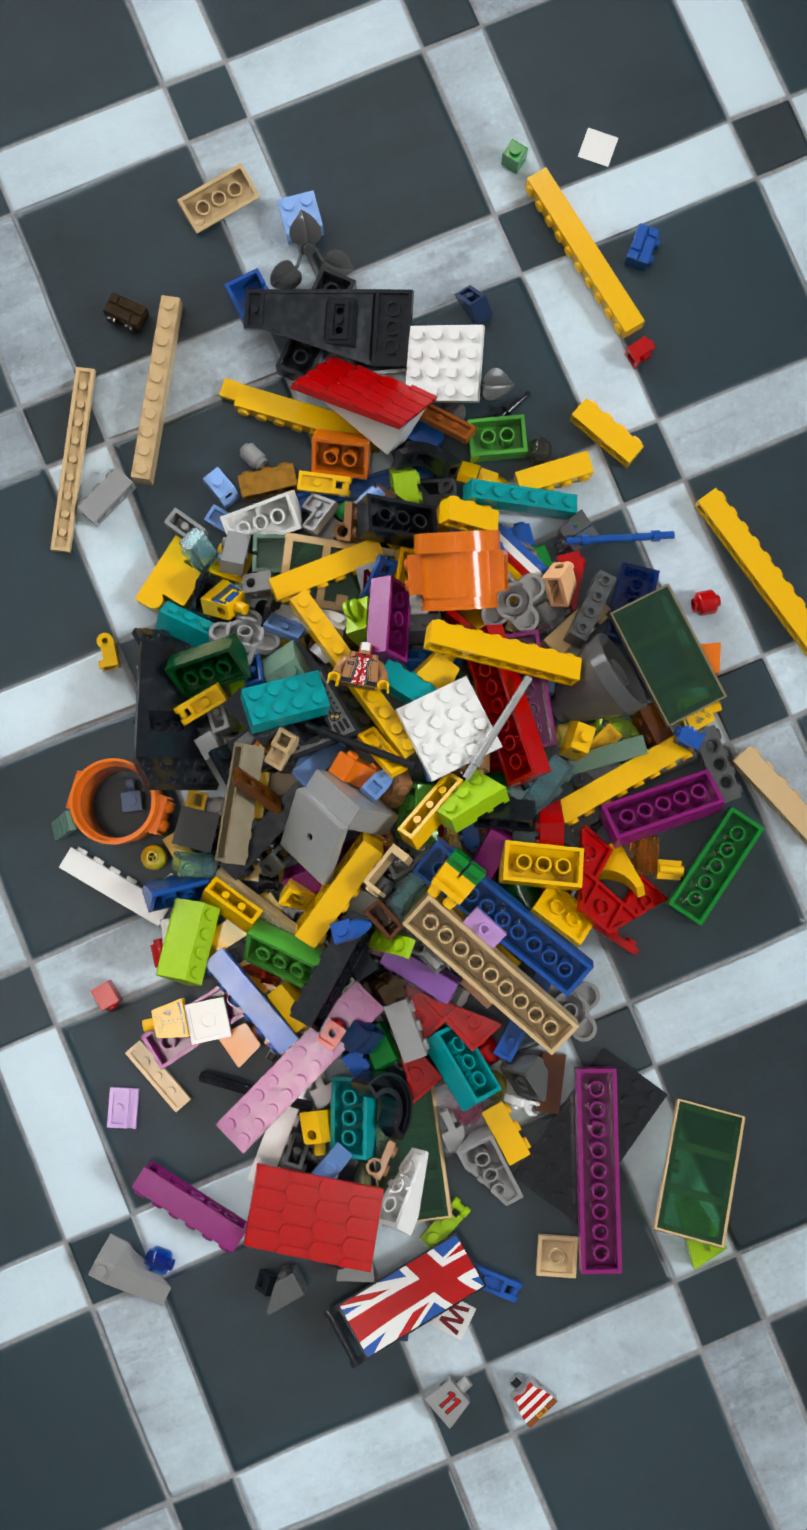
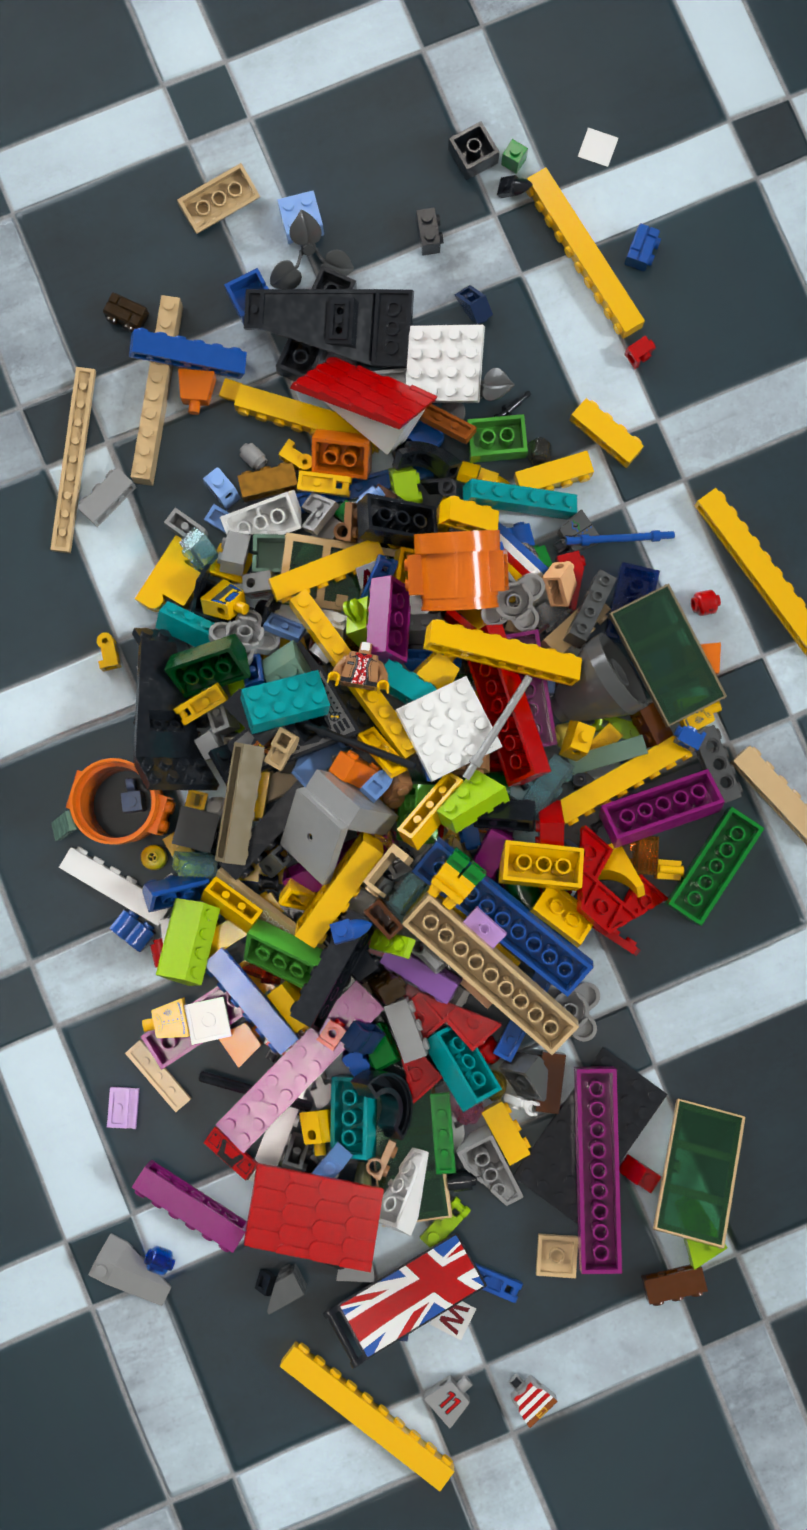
(106, 996): brick -> none
(133, 930): none -> blue brick
(187, 353): none -> blue brick
(196, 388): none -> orange torso
(230, 1154): none -> red tile
(257, 790): reddish brown plate -> none
(300, 461): none -> yellow leg
(368, 1415): none -> yellow brick
(428, 231): none -> black brick
(442, 1133): none -> green tile
(461, 1181): none -> black brick
(473, 150): none -> black brick
(512, 186): none -> black plate
(639, 1173): none -> red slope
(674, 1284): none -> reddish brown brick

